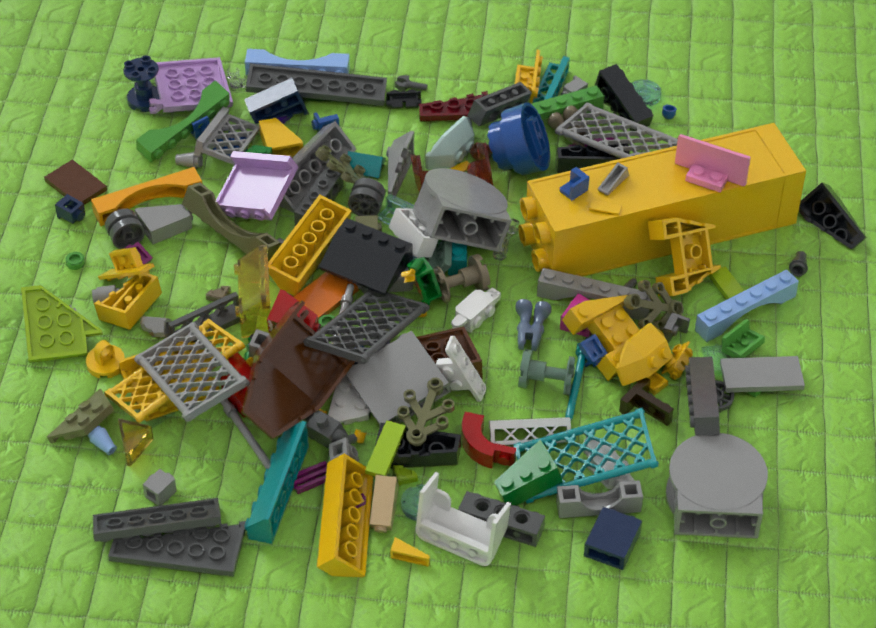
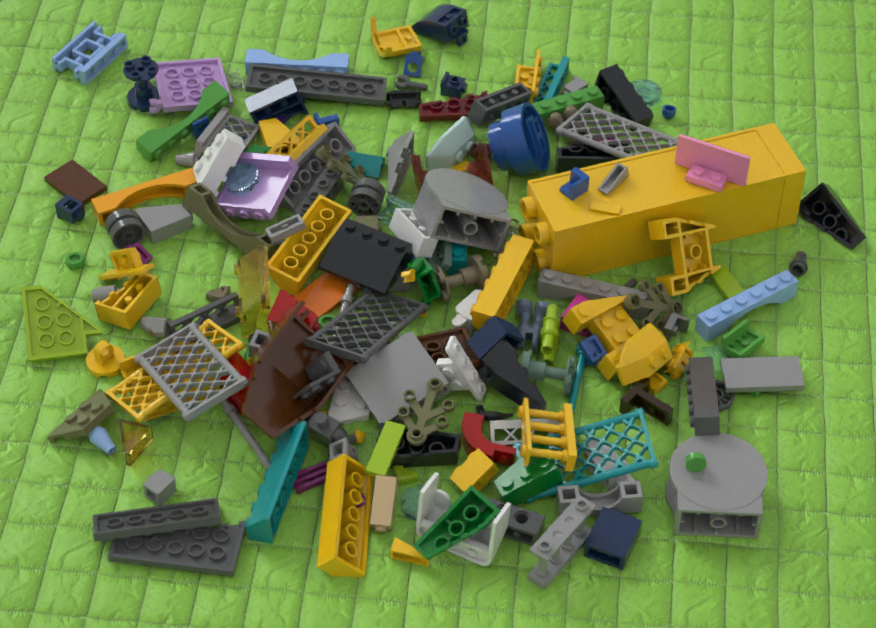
(96, 61): none -> light blue fence
(217, 160): none -> white wedge
(242, 178): none -> clear light blue tile
(285, 228): none -> light grey tile
(304, 142): none -> yellow fence
(321, 372): none -> dark grey bracket
(394, 41): none -> yellow piece
(416, 58): none -> blue bracket
(444, 24): none -> dark blue piece
(453, 86): none -> dark blue brick
(461, 520): none -> green wedge
(475, 471): none -> yellow hinge
(491, 333): none -> dark blue brick
(492, 415): none -> black bar
(505, 281): none -> yellow slope
(507, 376): none -> black wedge
(550, 335): none -> lime pin
(561, 542): none -> light grey fence
(565, 430): none -> yellow fence
(695, 462): none -> bright green tile

